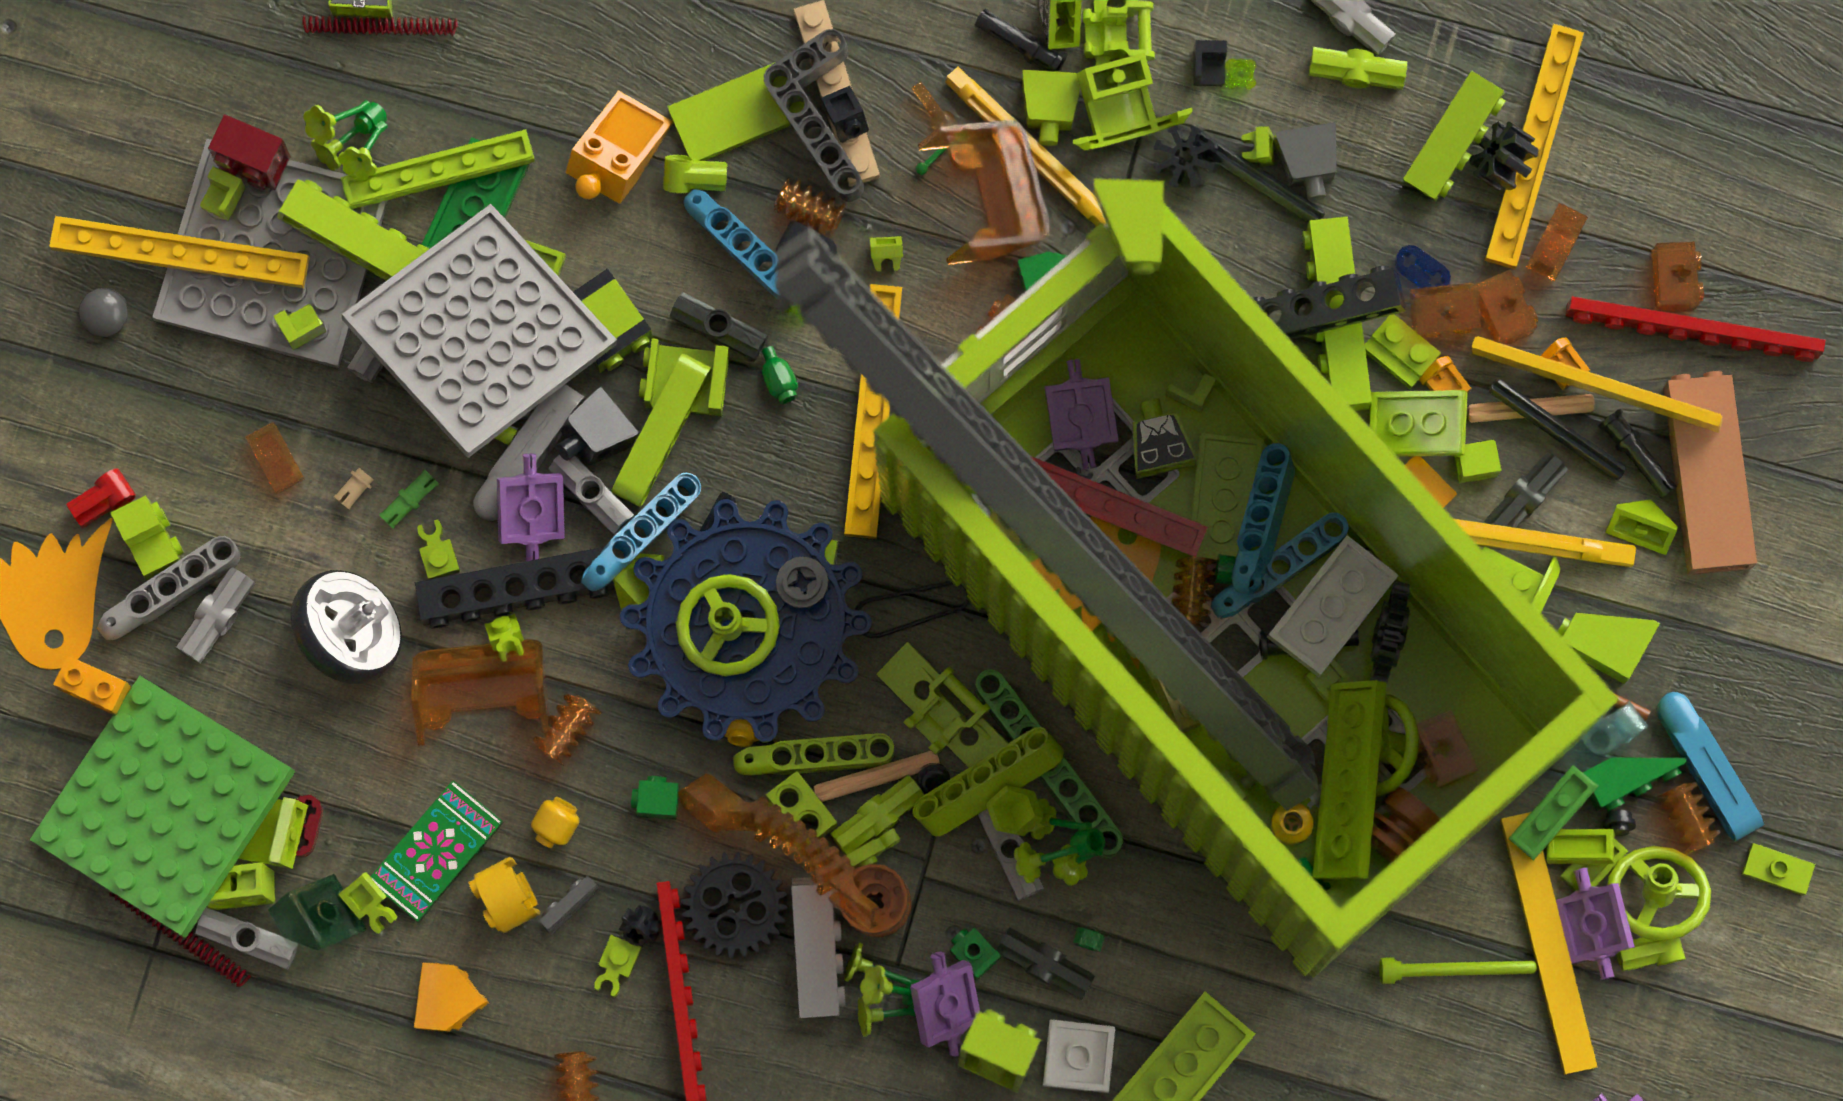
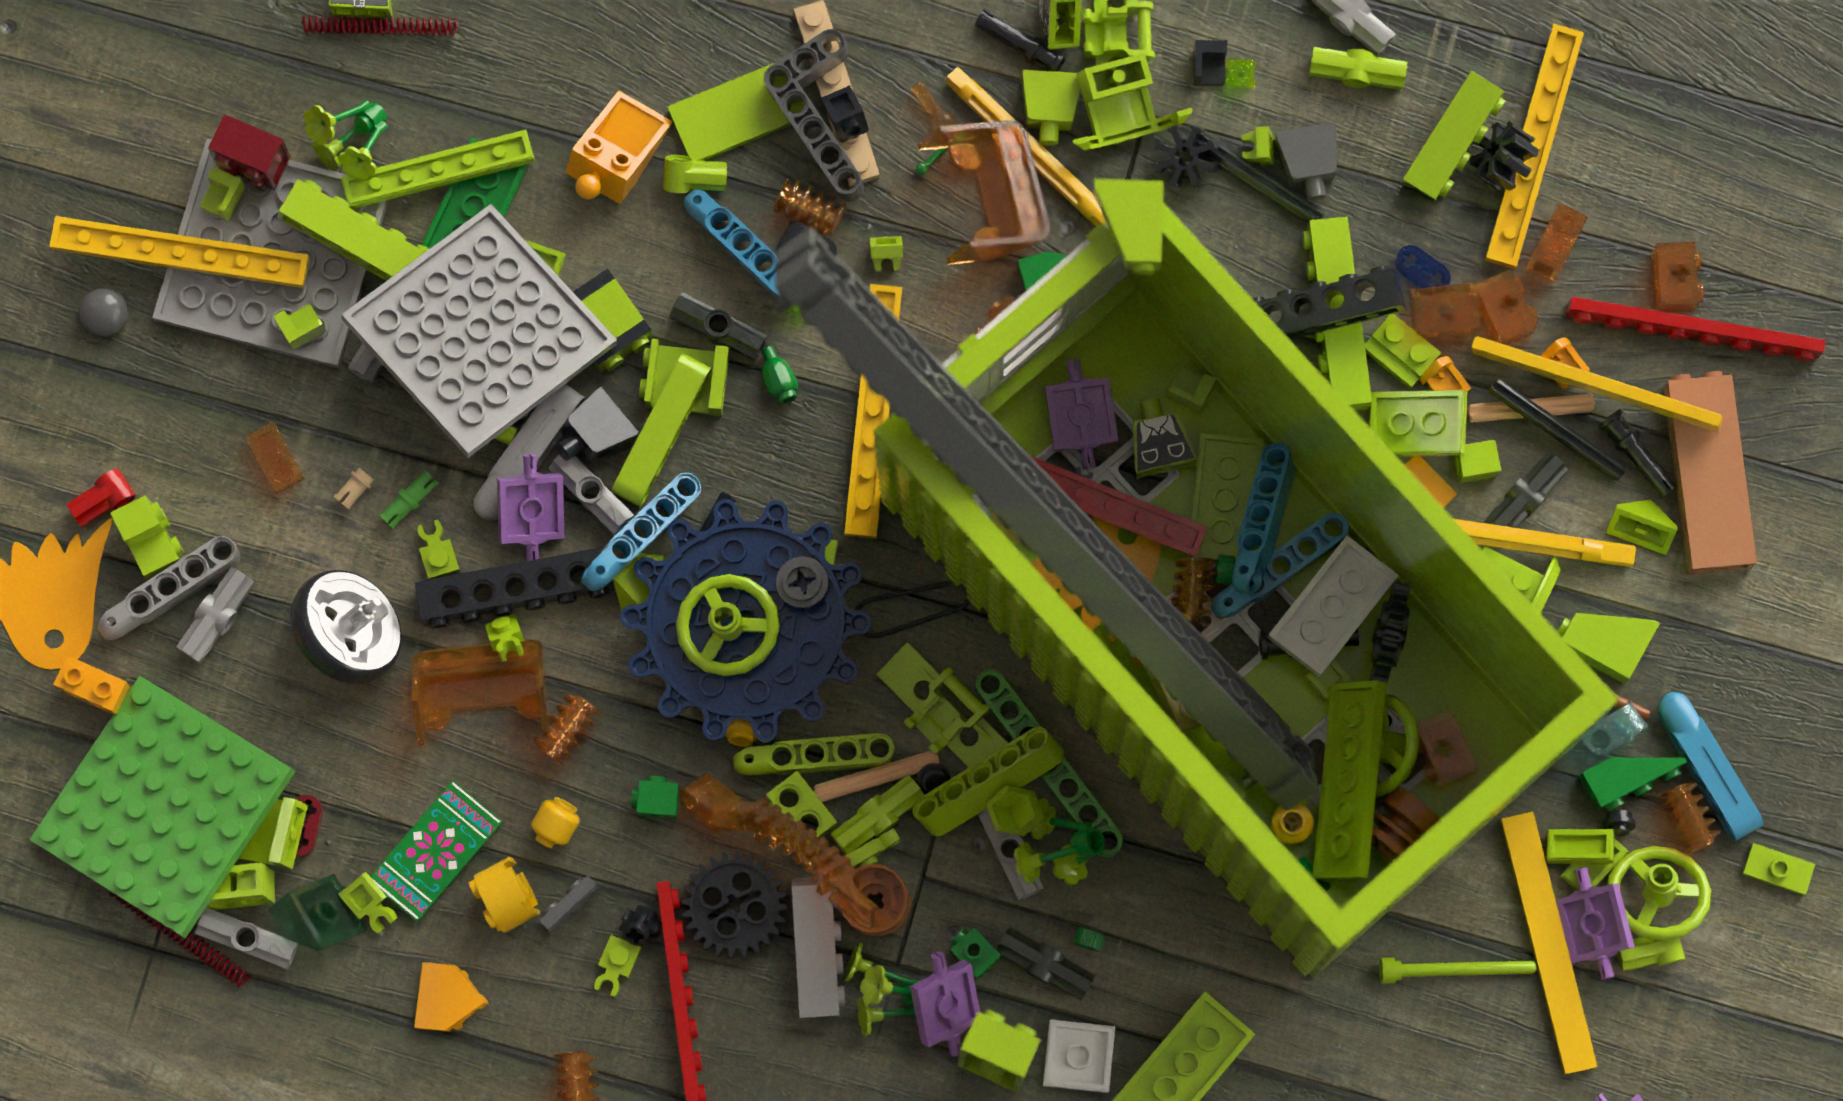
(1553, 812): bright green tile -> none

